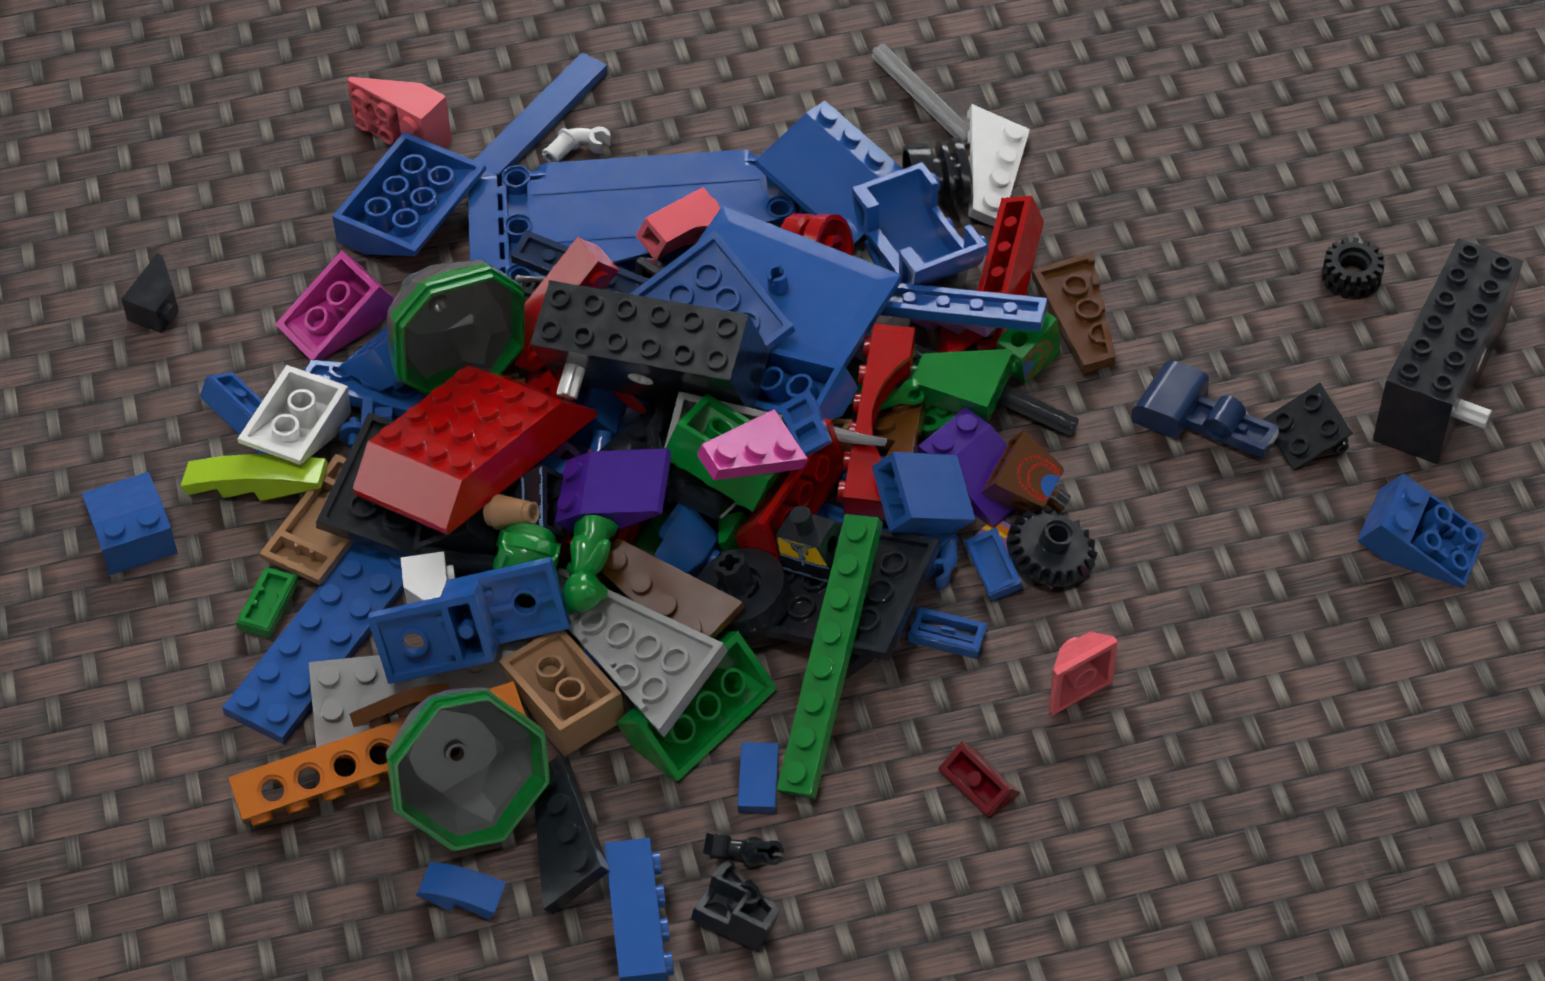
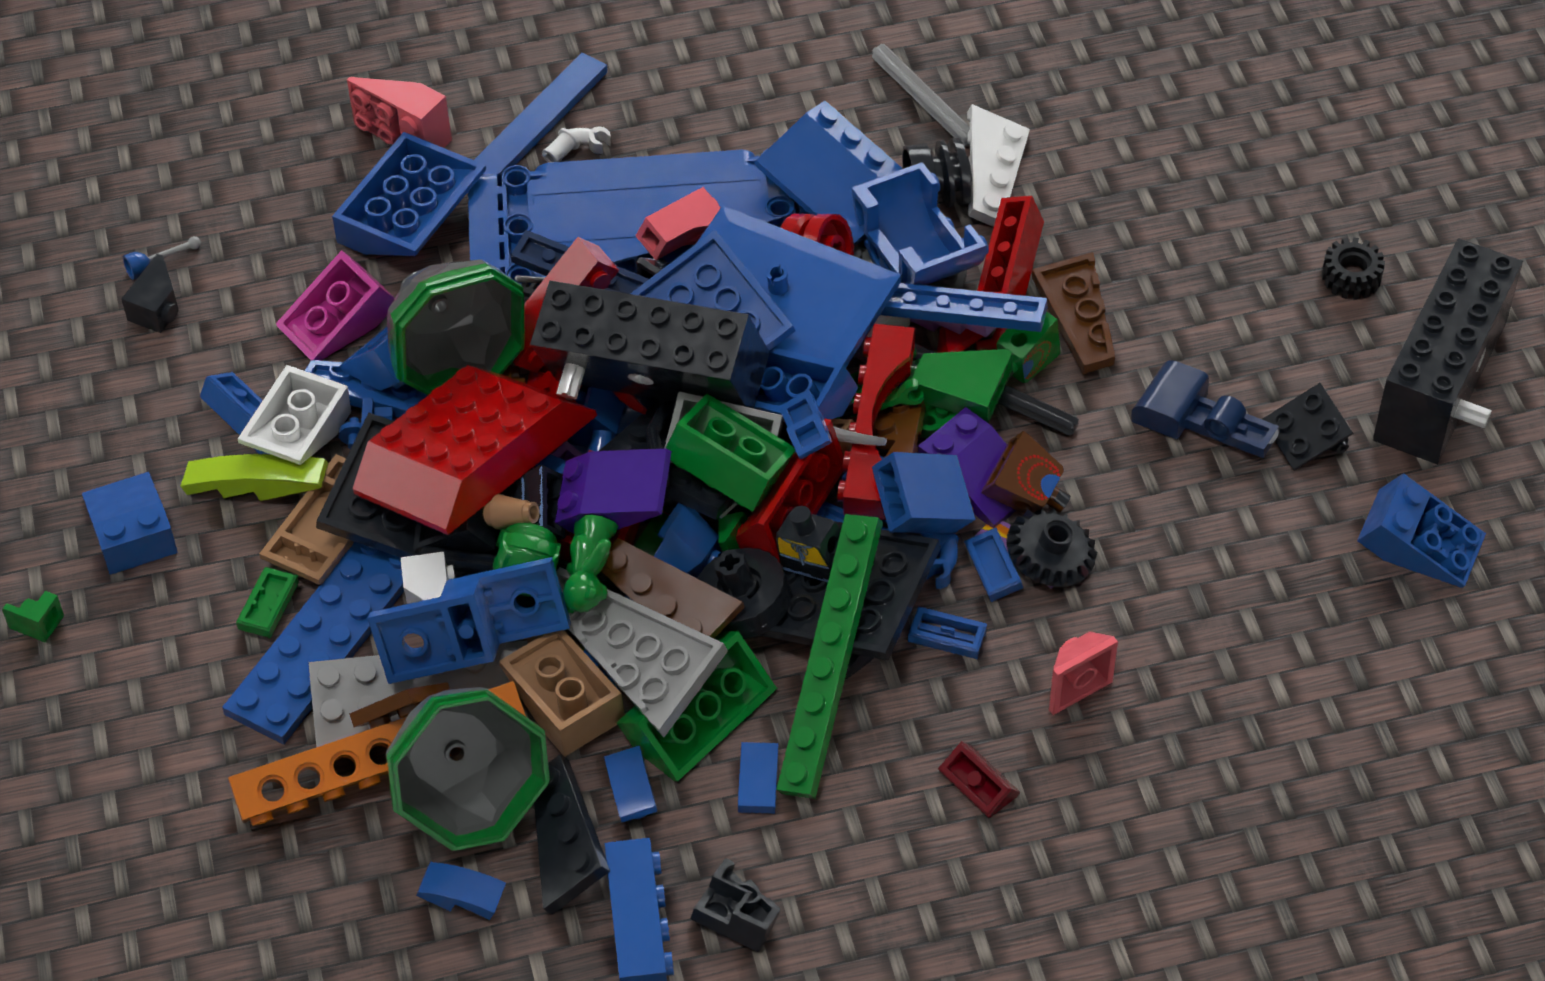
(34, 617): none -> green panel
(136, 262): none -> hinge
(630, 784): none -> blue slope
(751, 850): black piece -> none
(753, 449): wing -> none

